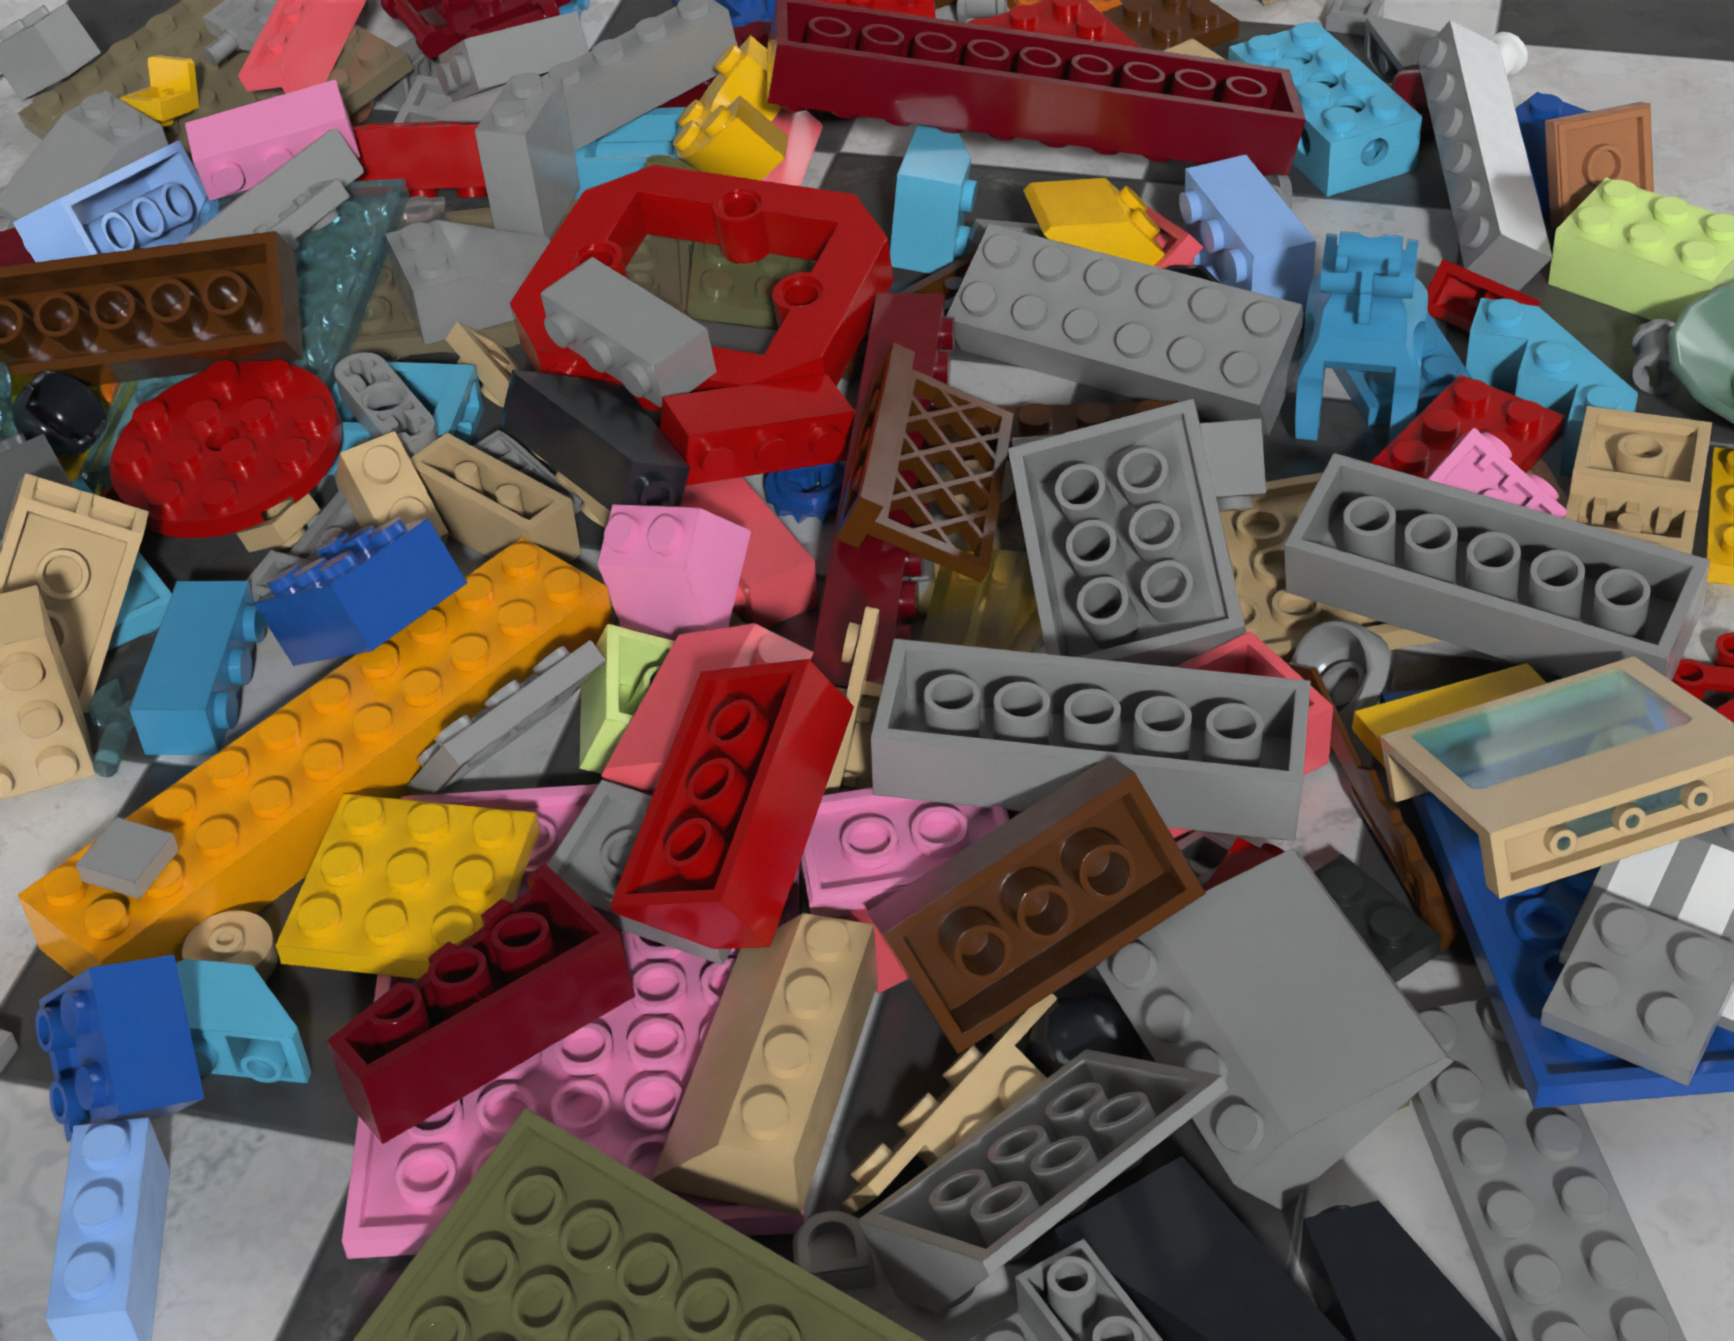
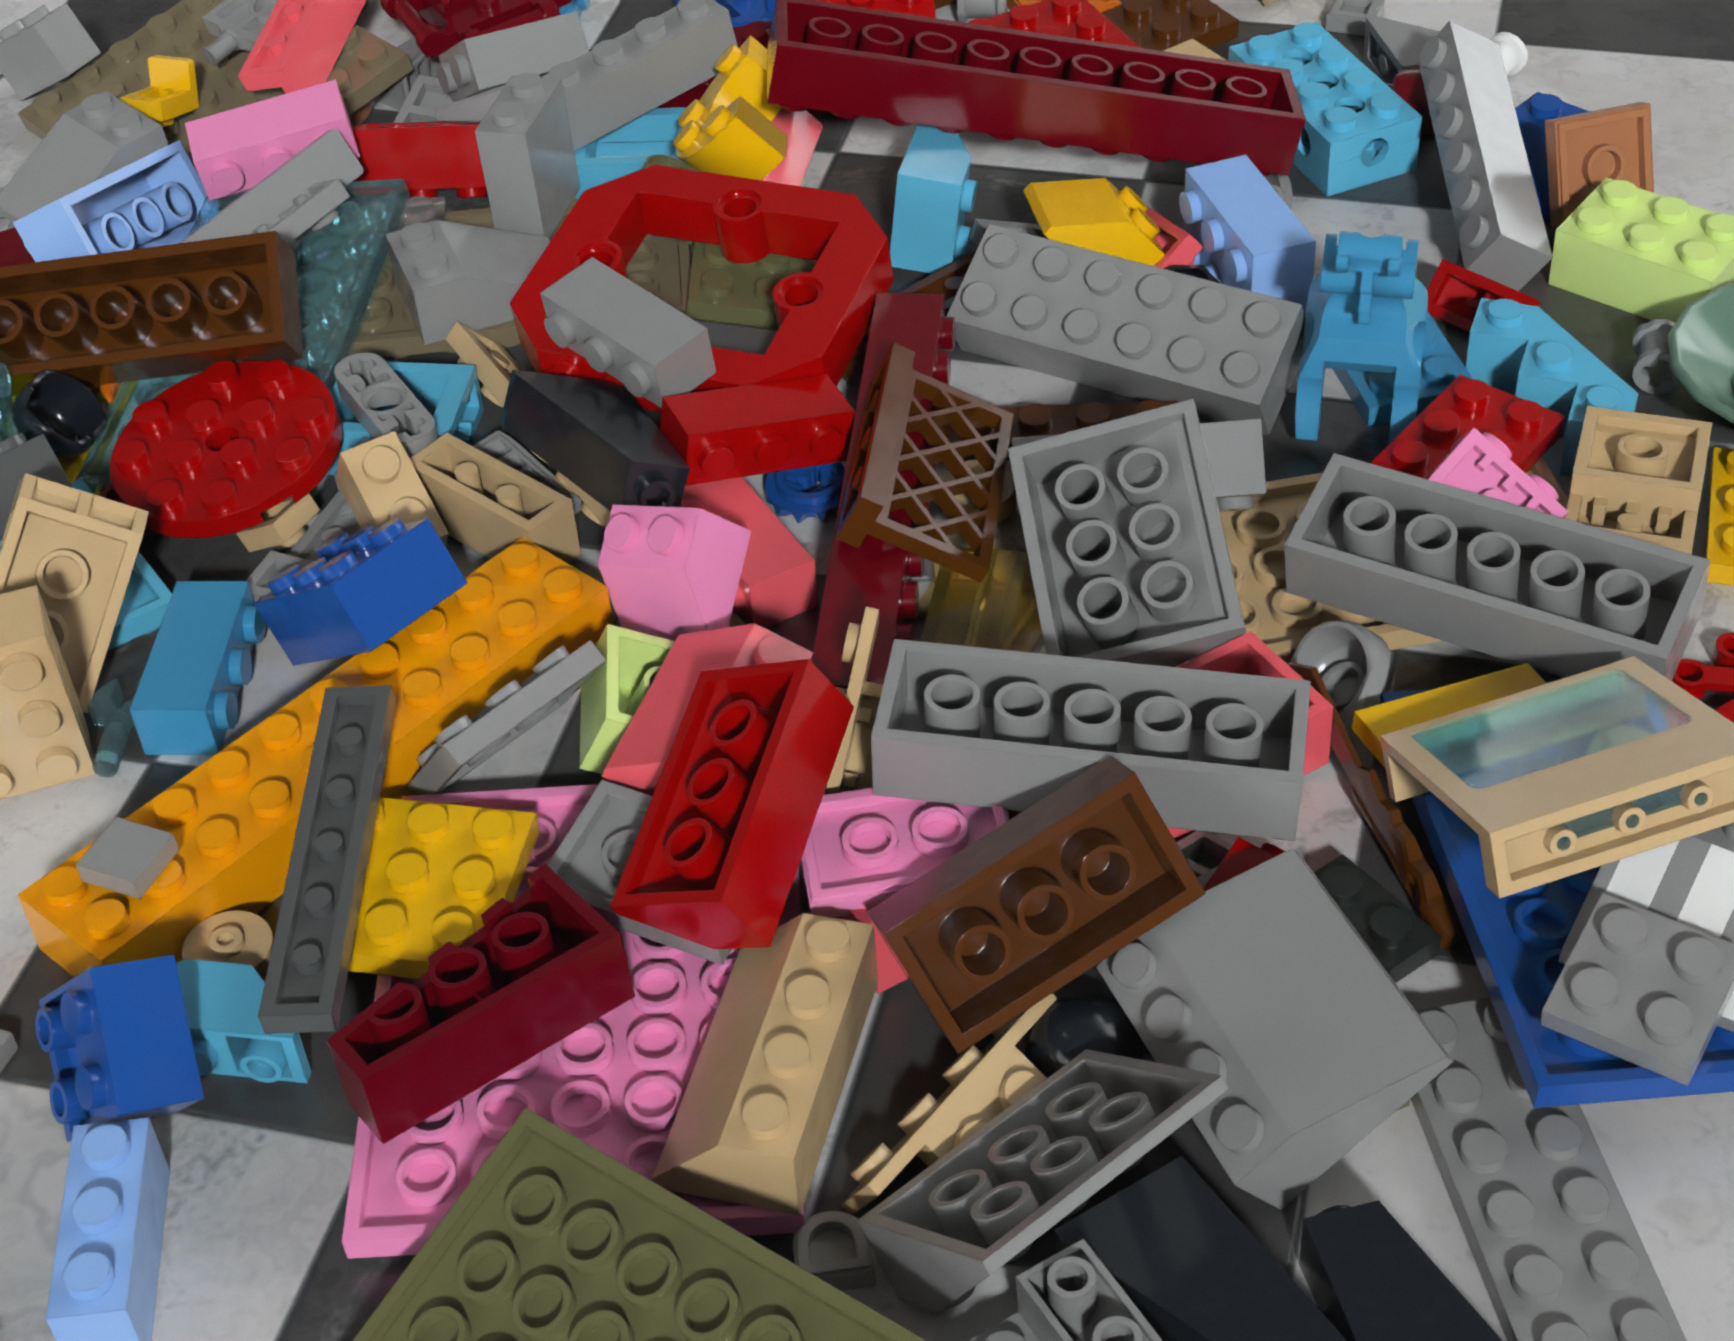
(328, 862): none -> dark grey plate

